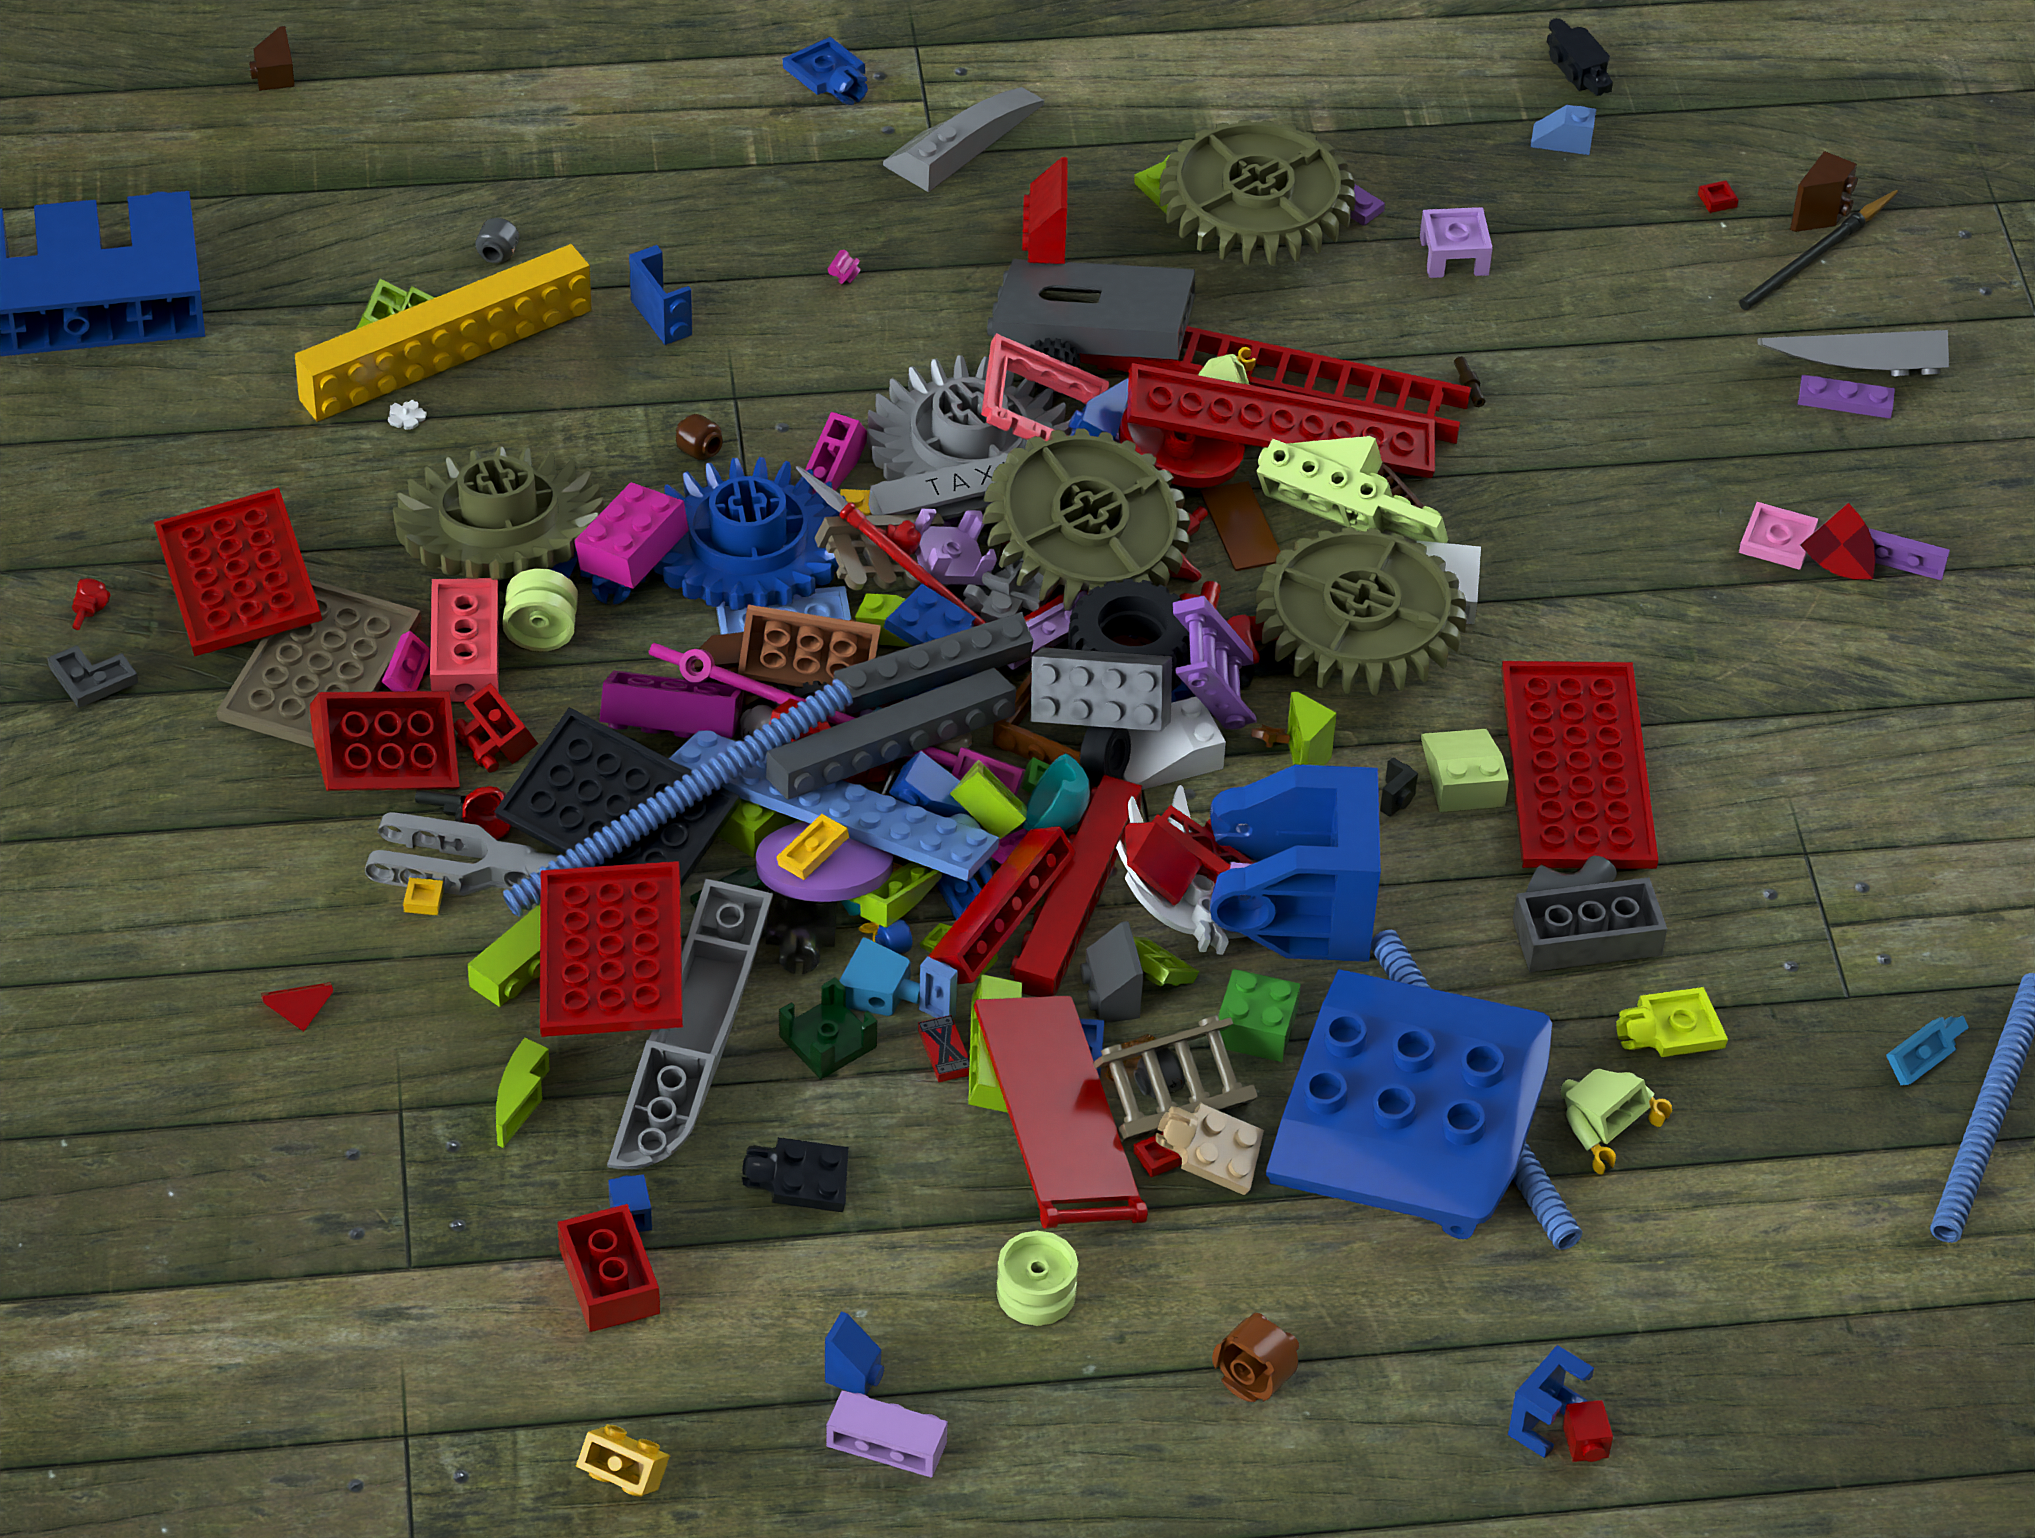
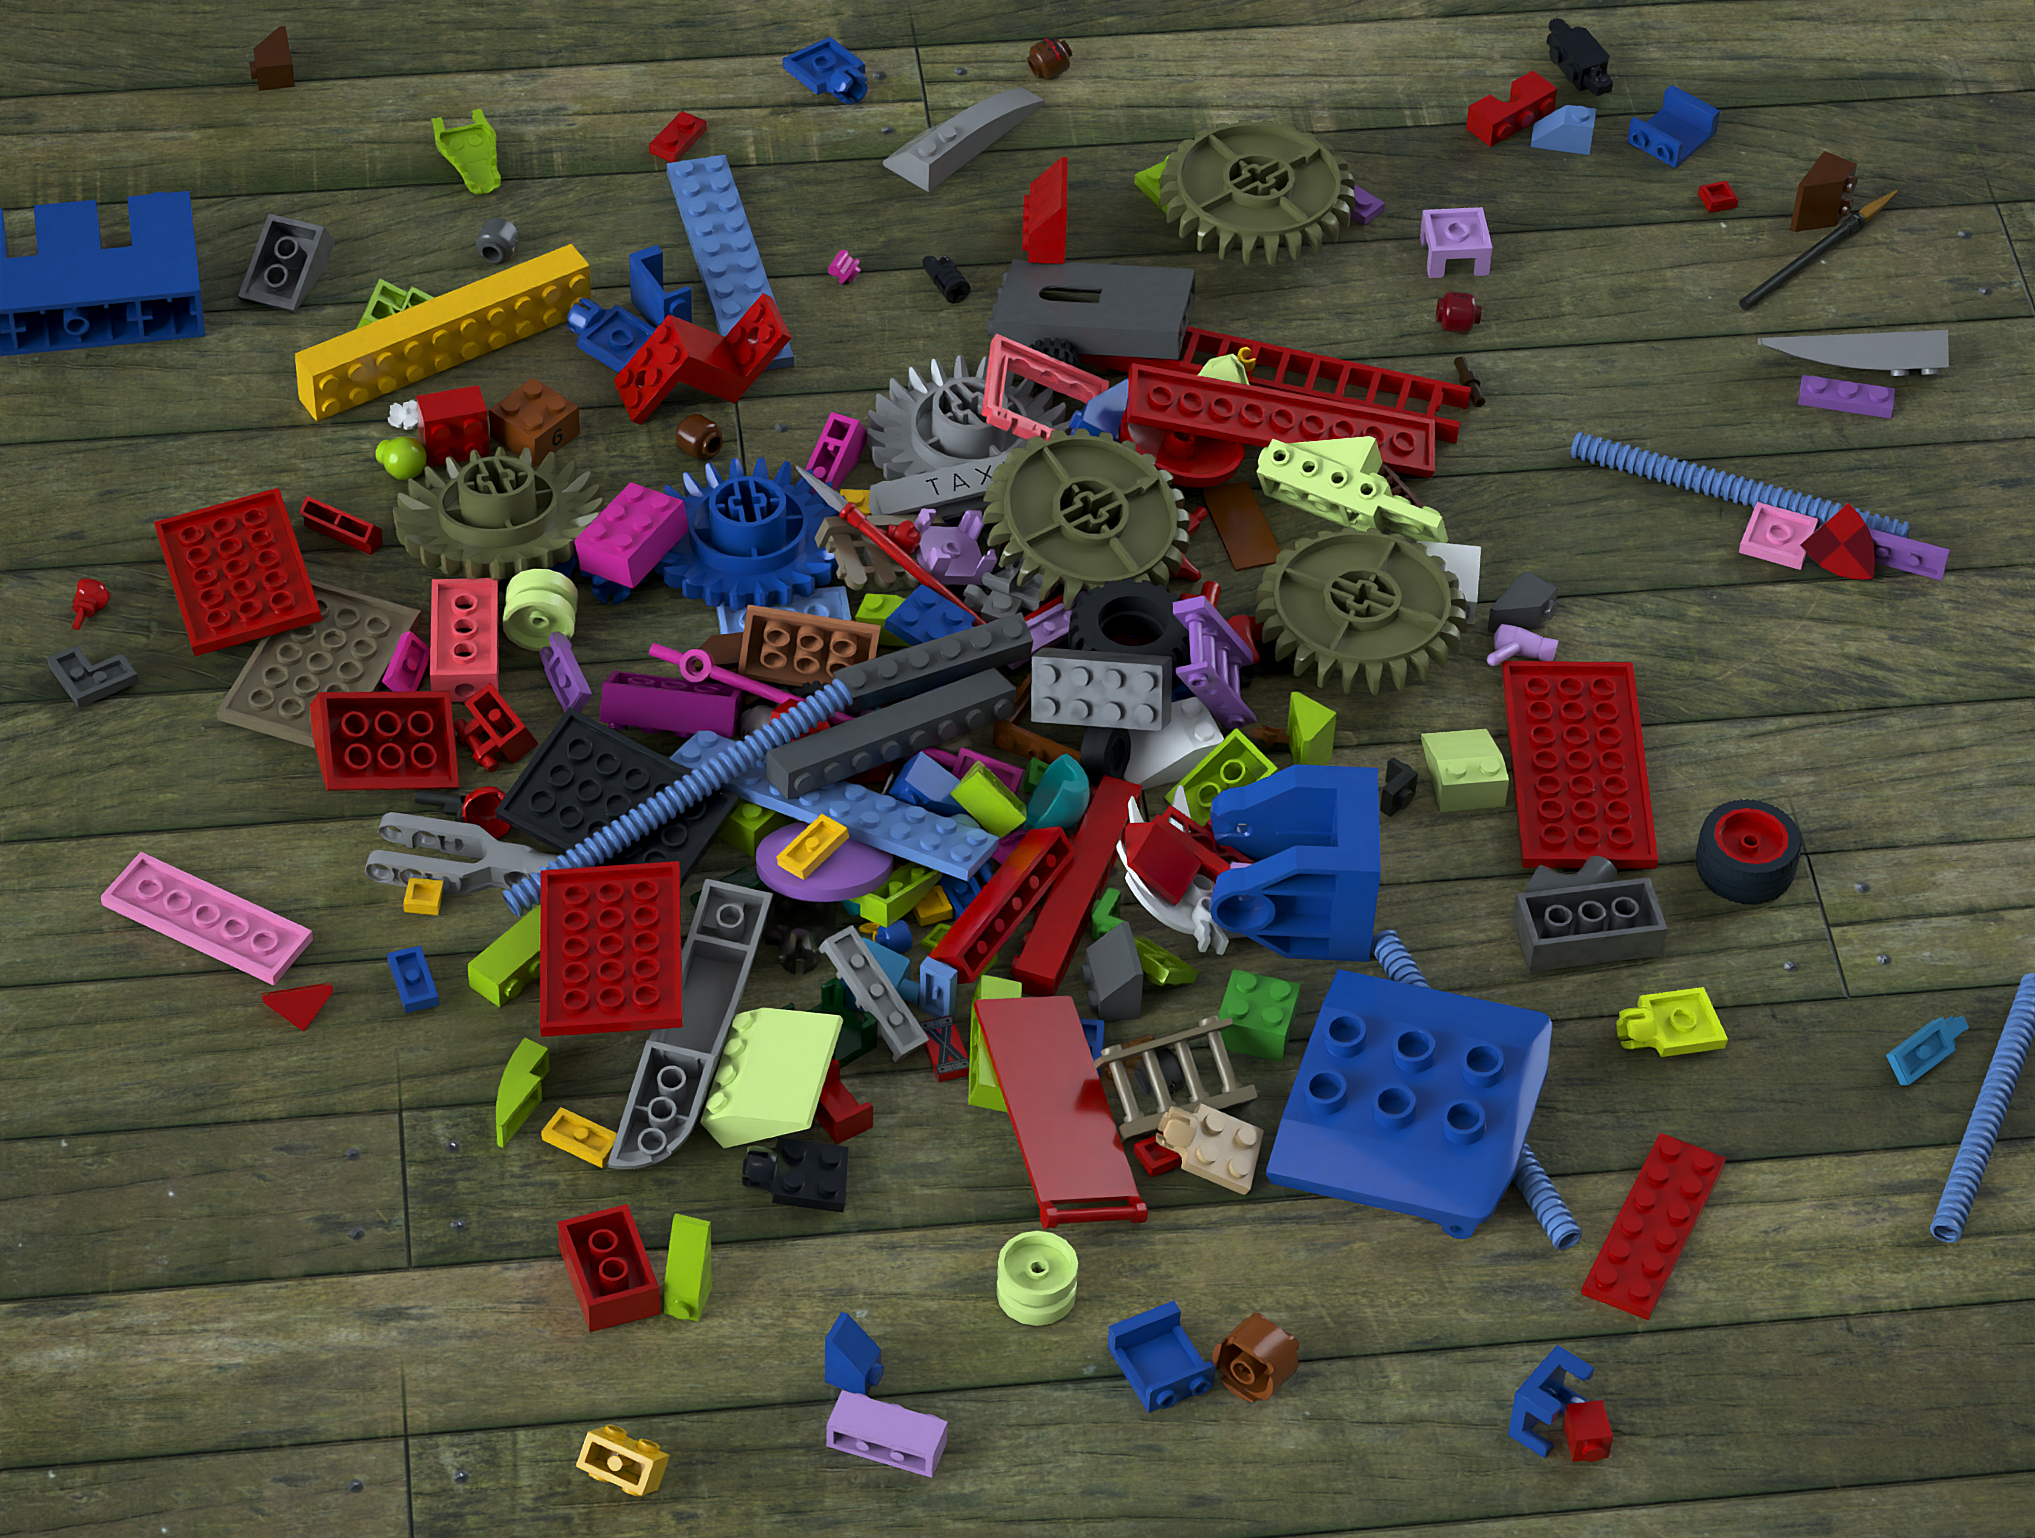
(207, 918): none -> bright pink plate
(286, 263): none -> flat silver slope
(337, 523): none -> red piece
(402, 457): none -> lime piece
(413, 979): none -> blue plate
(453, 424): none -> red brick
(471, 152): none -> lime animal
(535, 420): none -> dark orange brick
(564, 673): none -> medium lavender hinge
(579, 1137): none -> yellow plate
(608, 333): none -> blue plate
(634, 1192): blue brick -> none
(677, 137): none -> red plate
(688, 1268): none -> lime slope
(702, 359): none -> red bracket
(721, 242): none -> medium blue plate
(770, 1075): none -> yellowish green slope
(838, 1109): none -> red panel
(874, 992): none -> light grey hinge
(933, 907): none -> yellow plate
(947, 278): none -> black hinge
(1049, 58): none -> reddish brown head
(1105, 913): none -> bright green bracket
(1159, 1358): none -> blue panel
(1230, 765): none -> lime slope
(1458, 312): none -> dark red head
(1520, 642): none -> lavender piece
(1524, 604): none -> dark grey slope
(1529, 101): none -> red arch
(1605, 1106): yellowish green torso -> none
(1653, 1226): none -> red plate
(1676, 129): none -> blue panel
(1716, 483): none -> medium blue piece
(1748, 851): none -> black wheel

